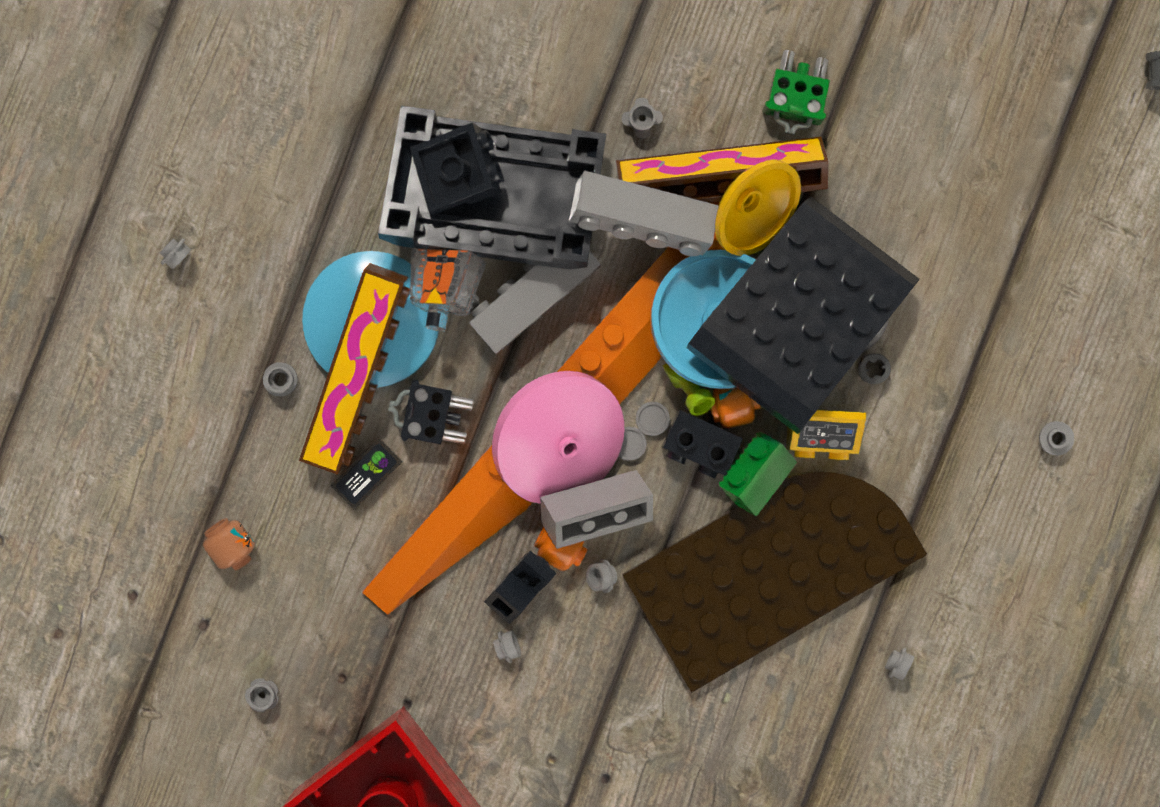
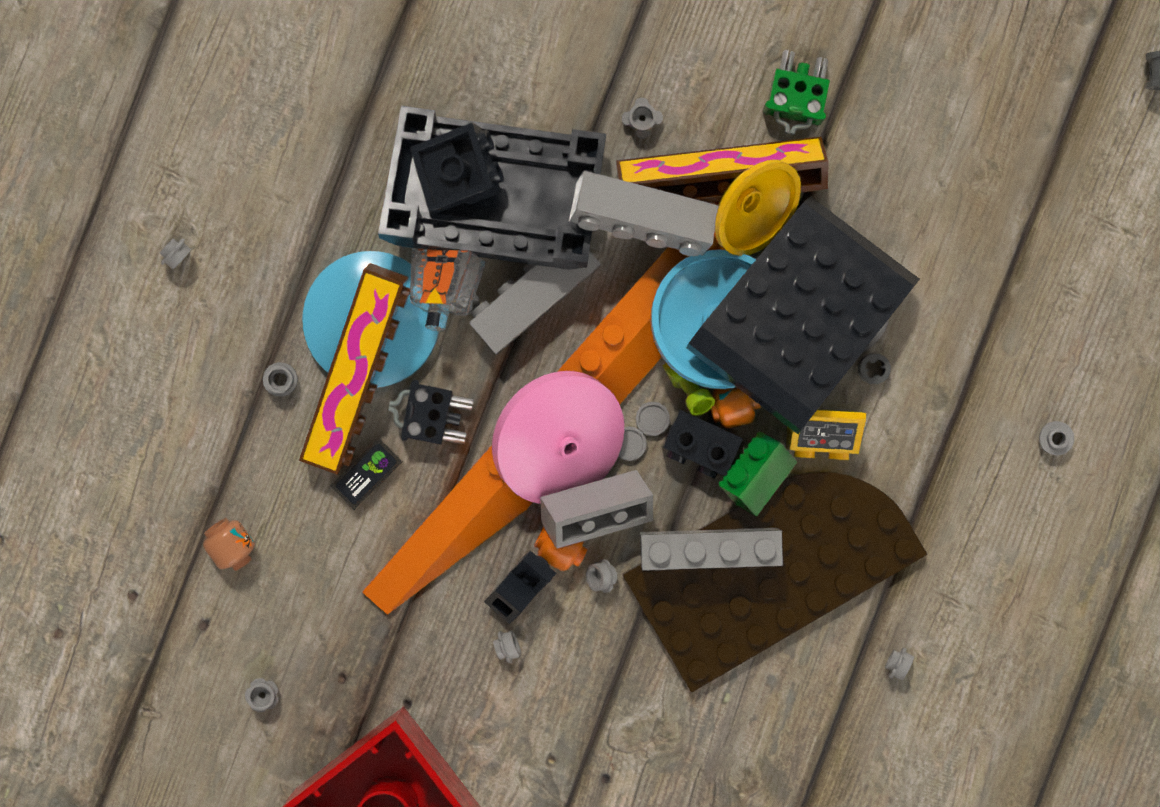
(711, 548): none -> light grey brick

